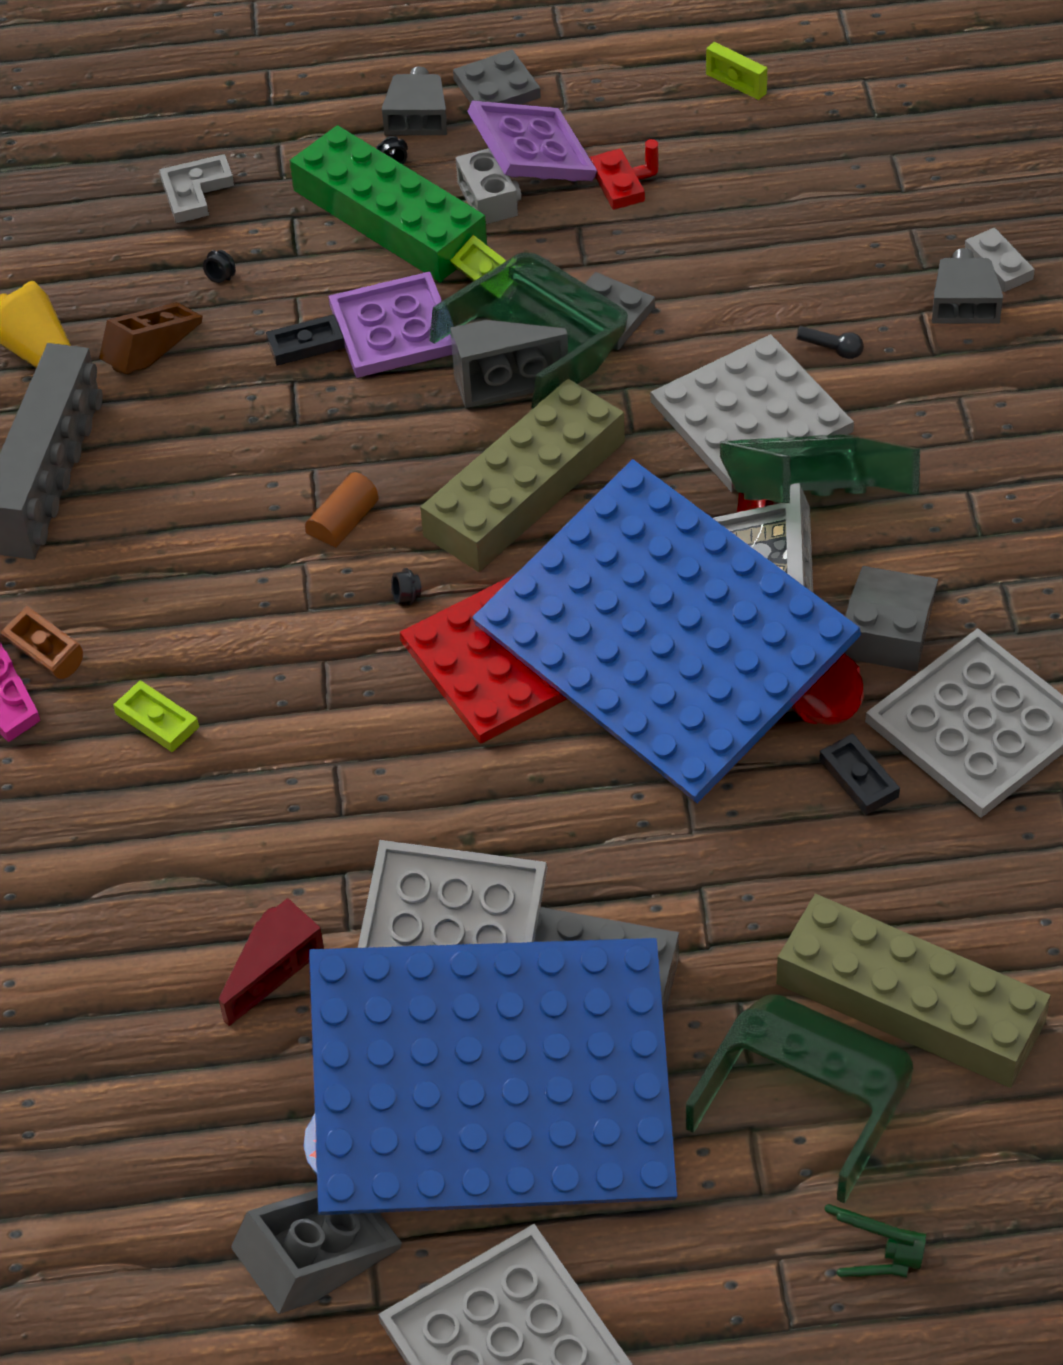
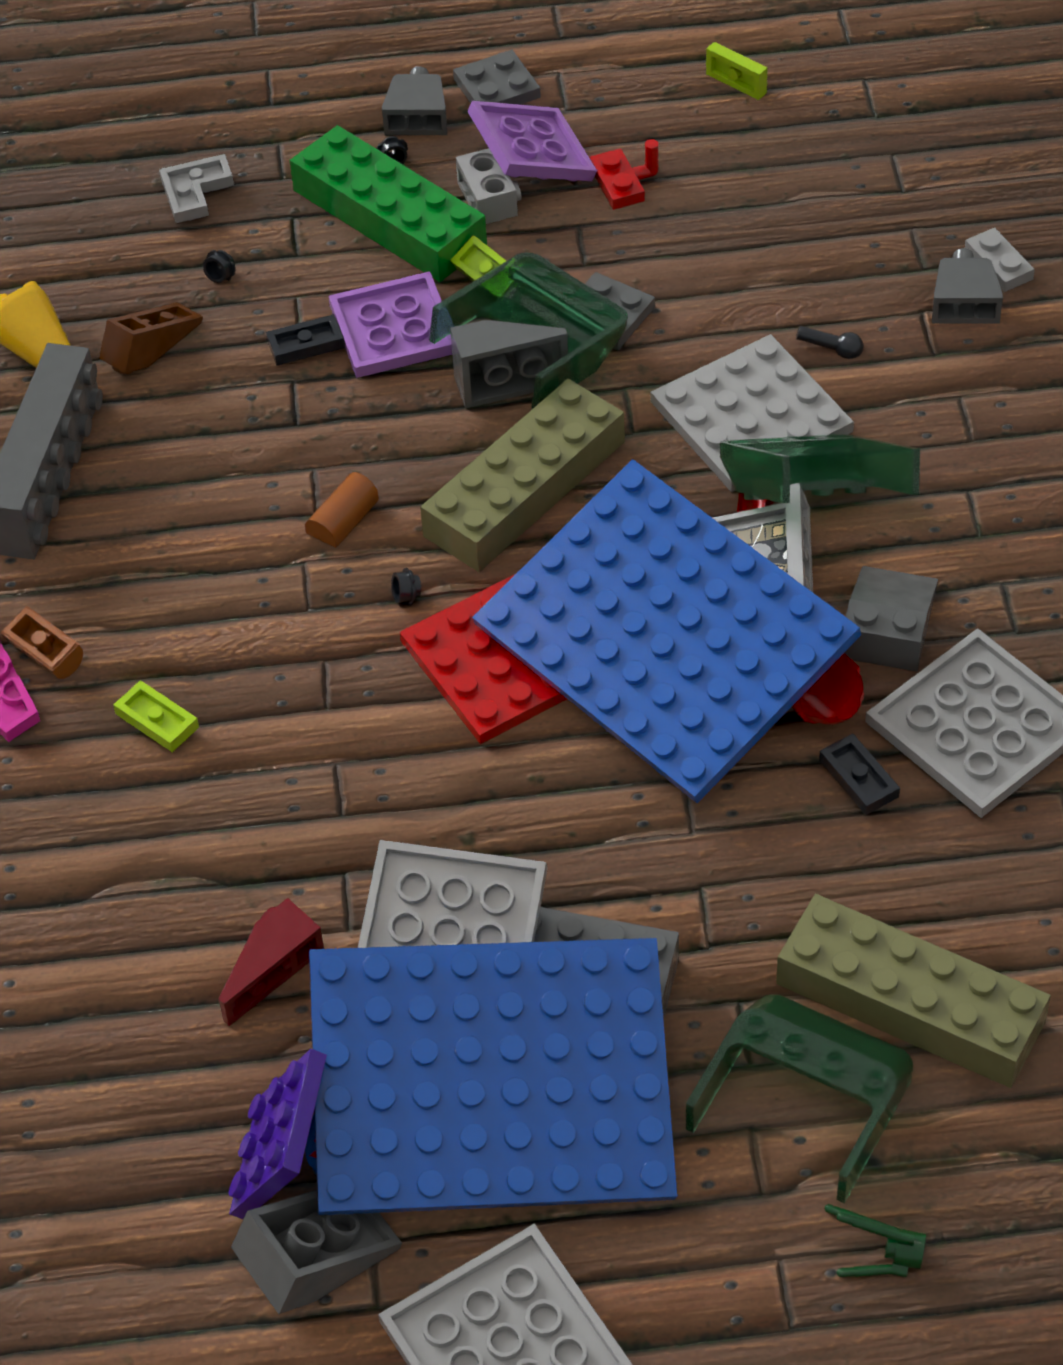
(277, 1134): none -> dark purple plate

